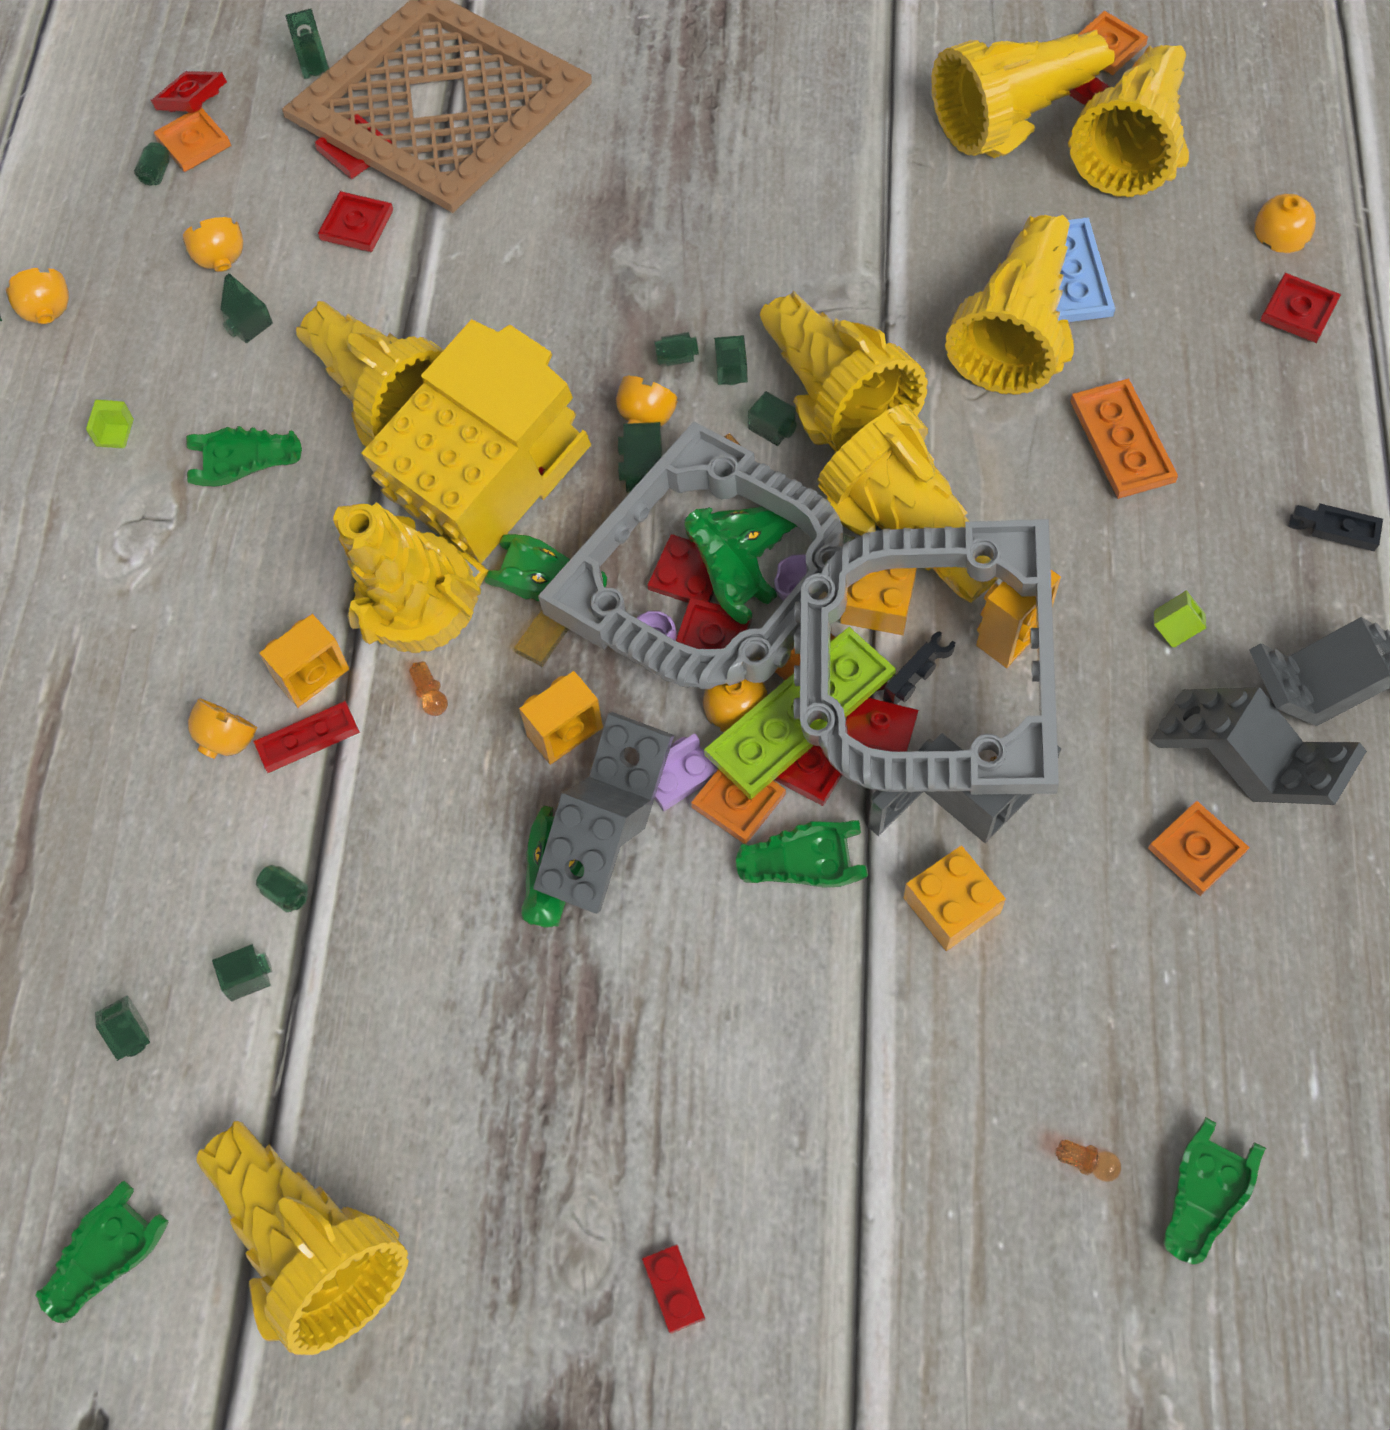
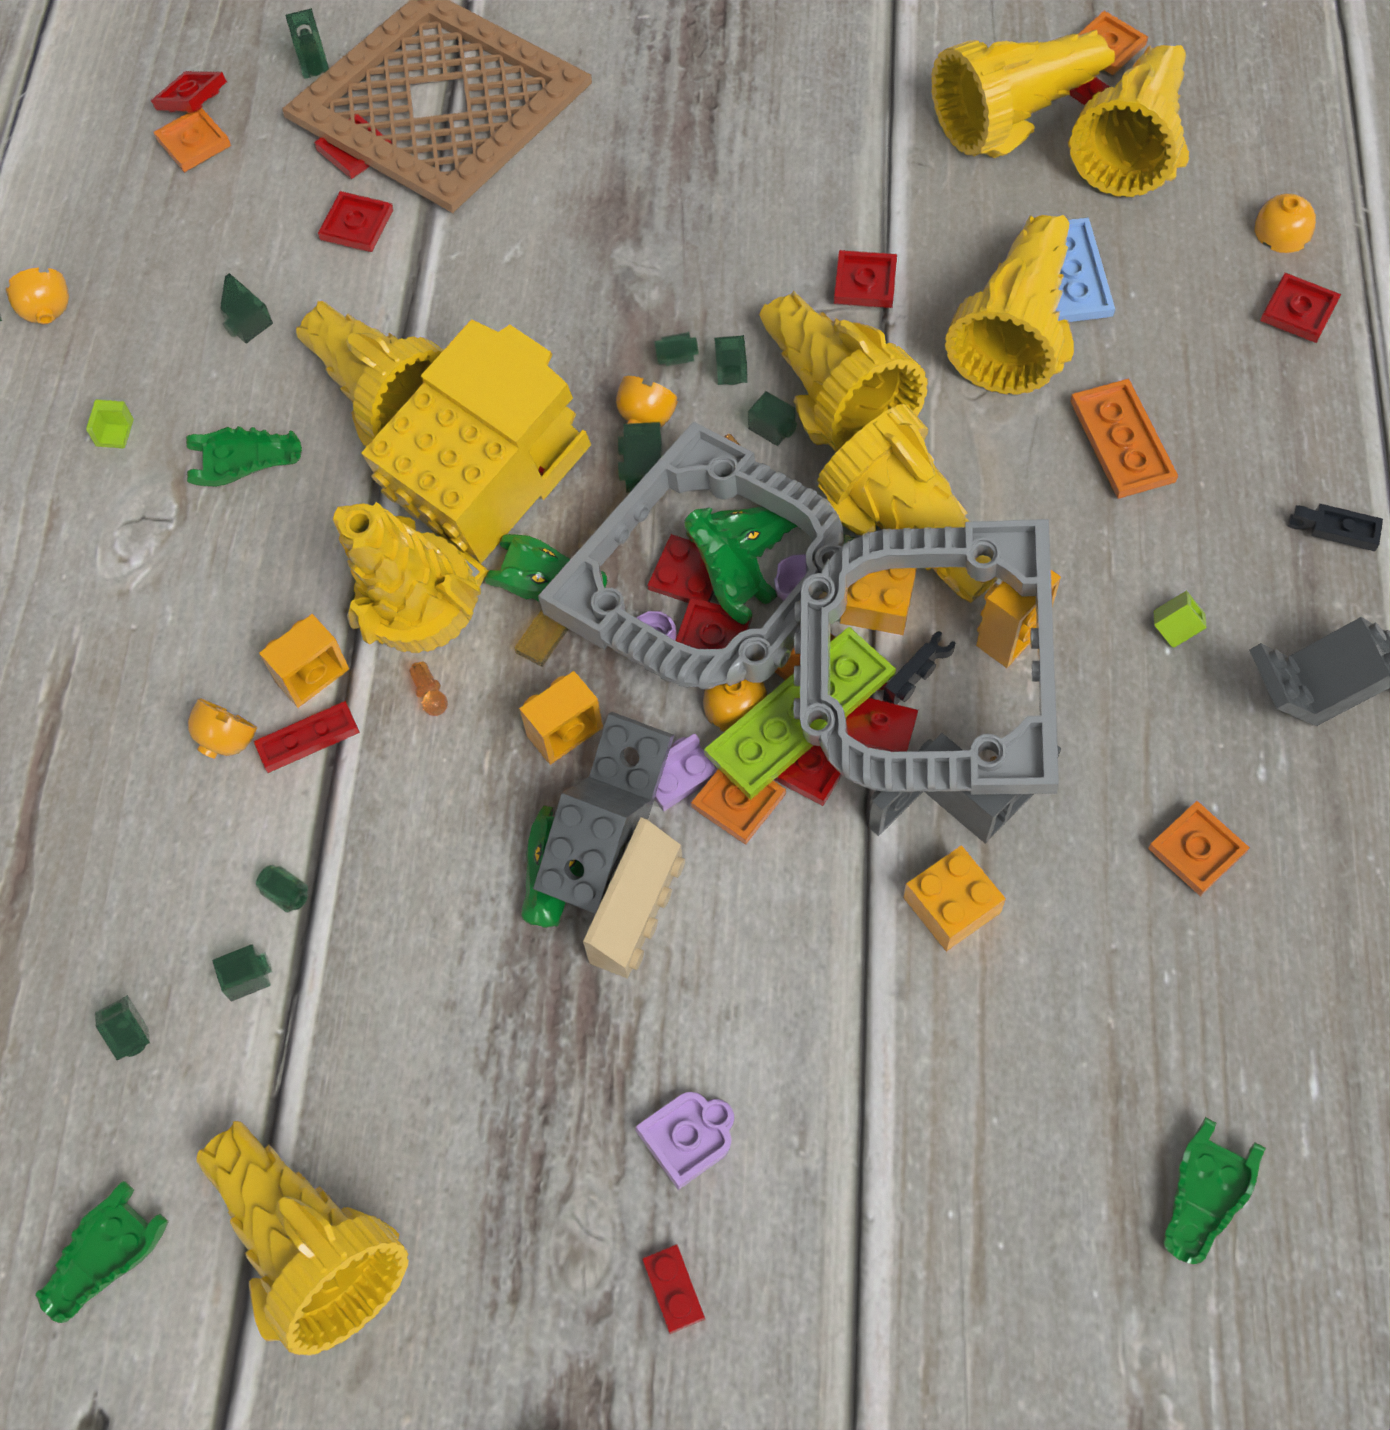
(152, 164): clear green brick -> none
(215, 243): light orange cylinder -> none
(634, 900): none -> tan slope
(688, 1136): none -> lavender plate
(807, 855): green animal -> none
(865, 279): none -> red plate
(1104, 1165): clear orange axle -> none
(1259, 746): dark grey bracket -> none

